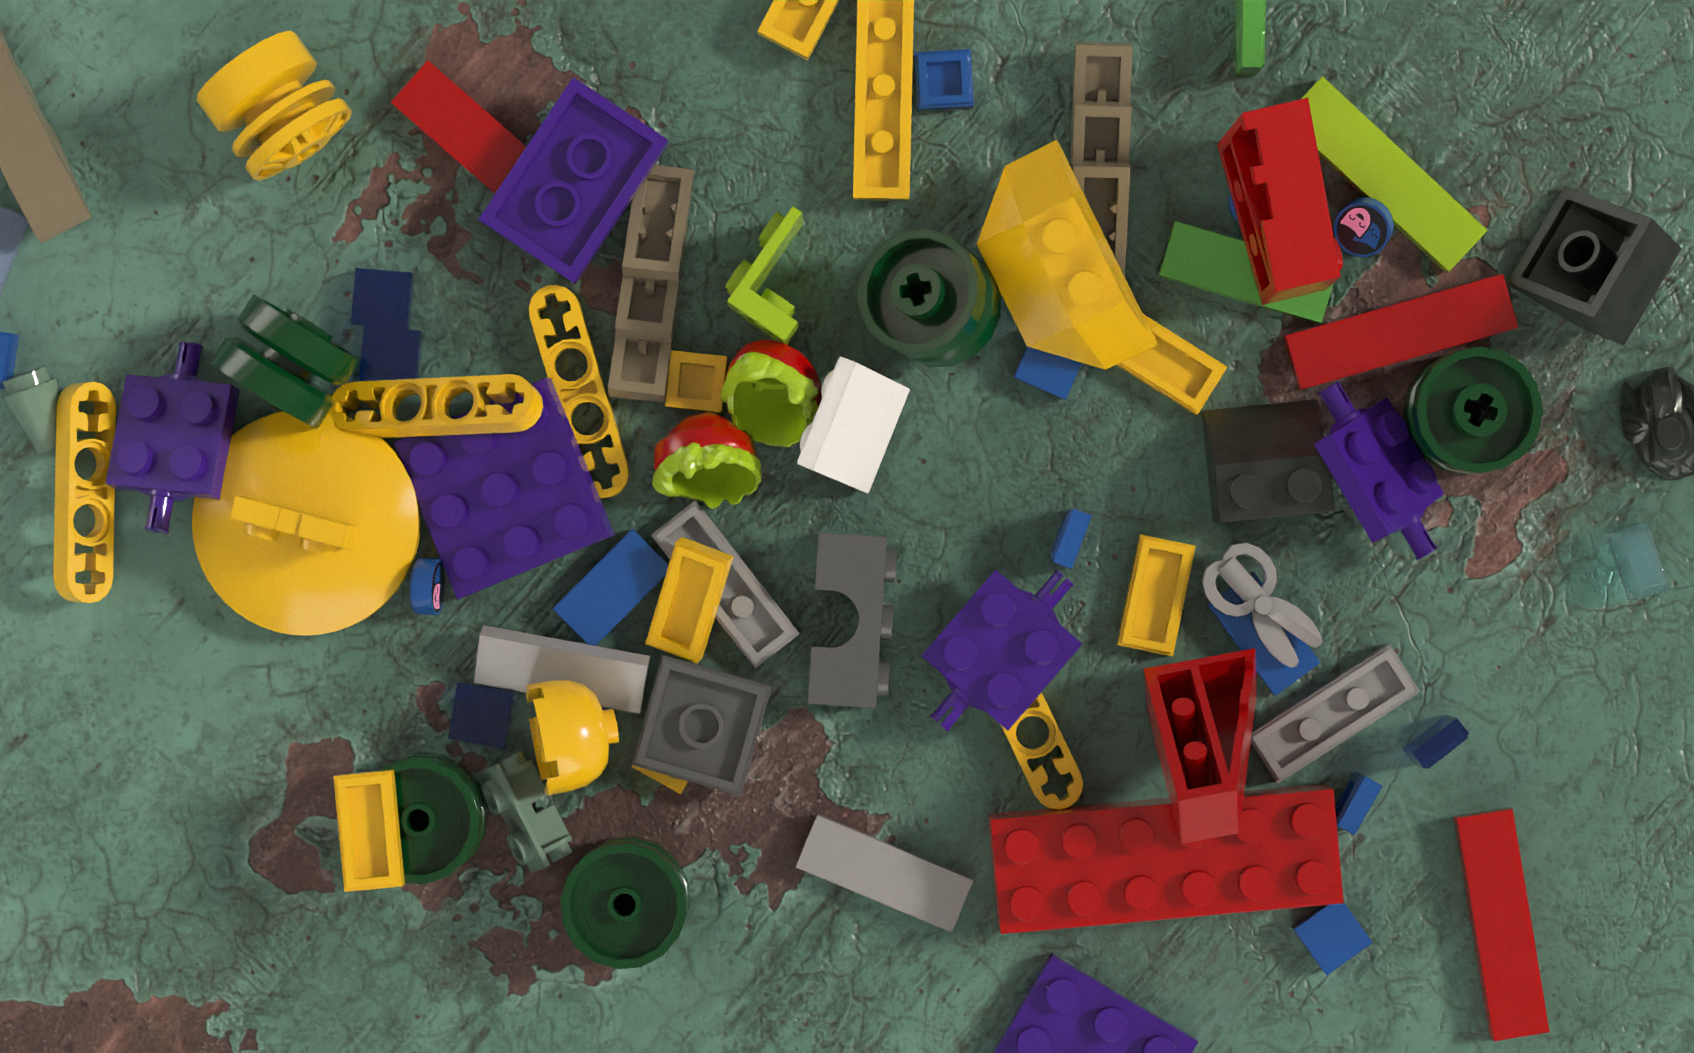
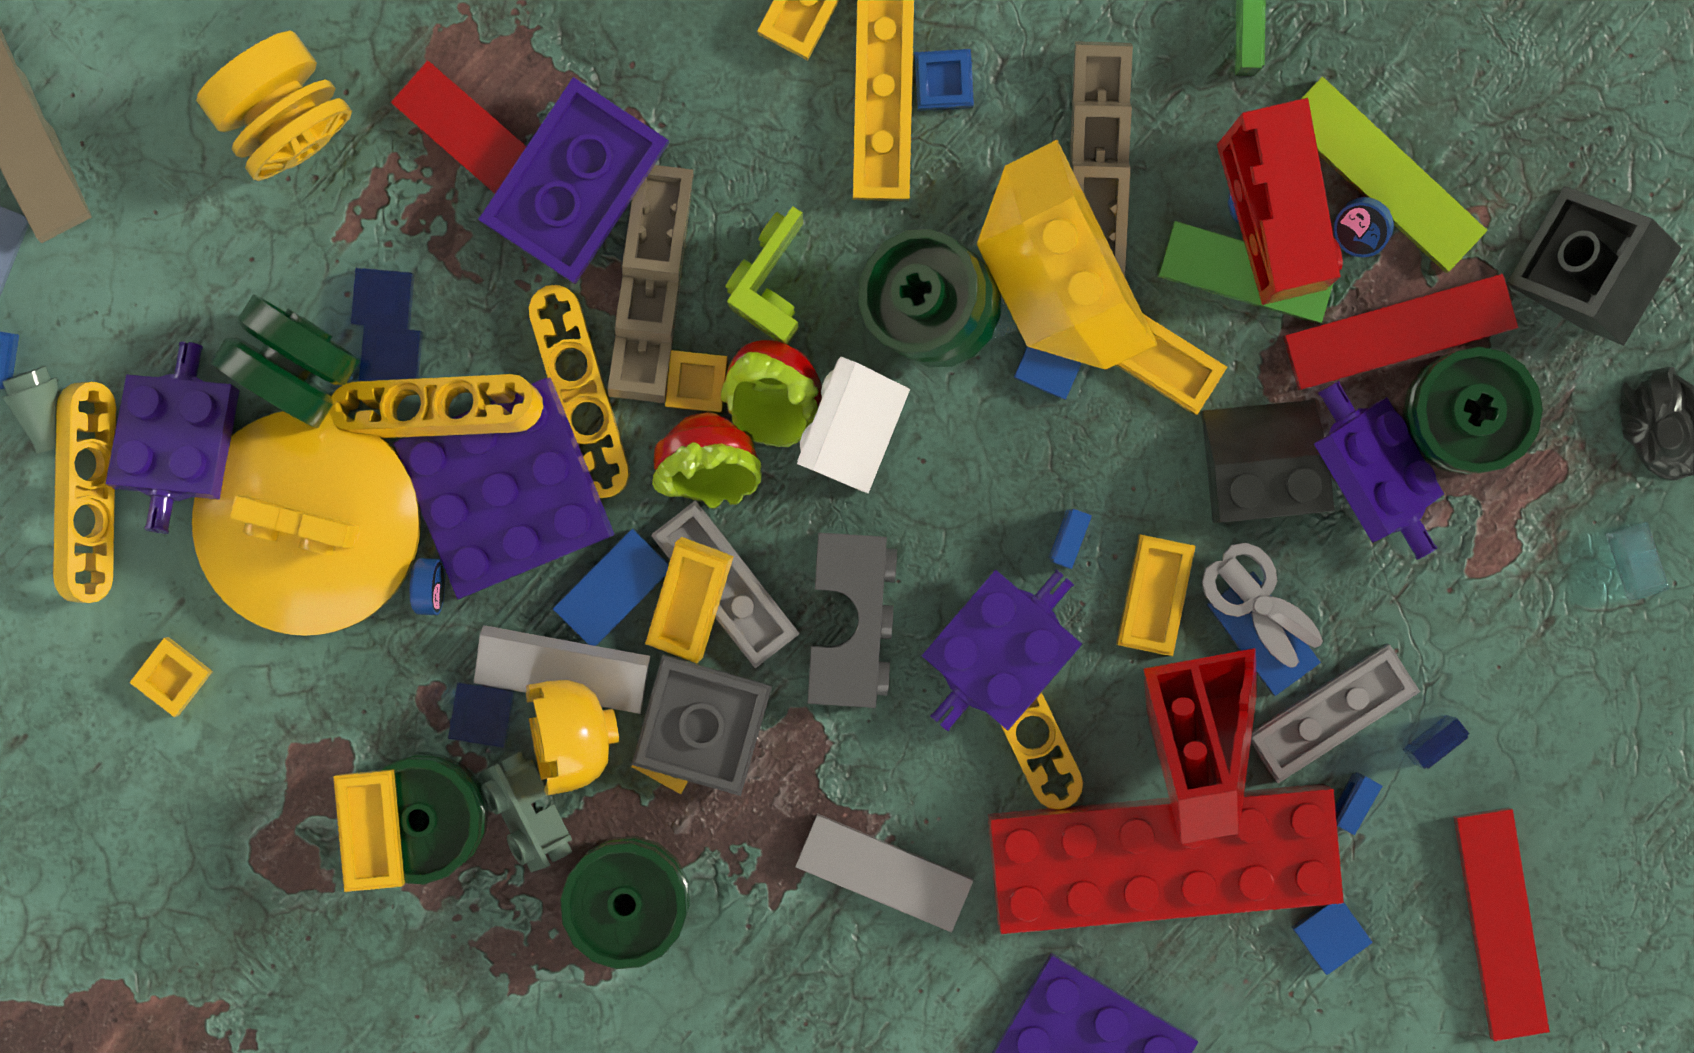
(171, 677): none -> yellow tile

